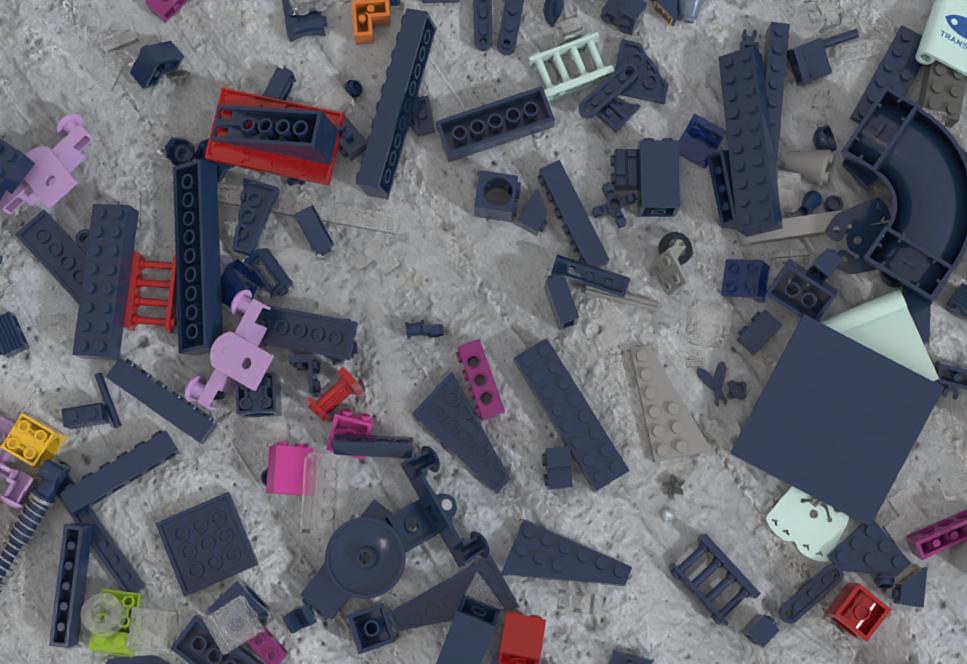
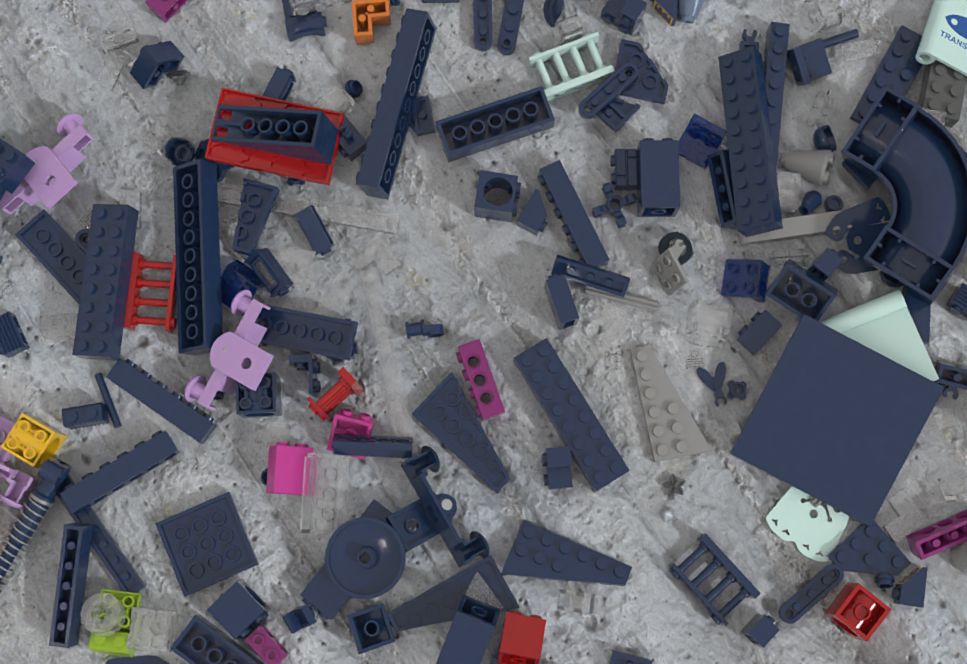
(233, 624): clear piece -> none

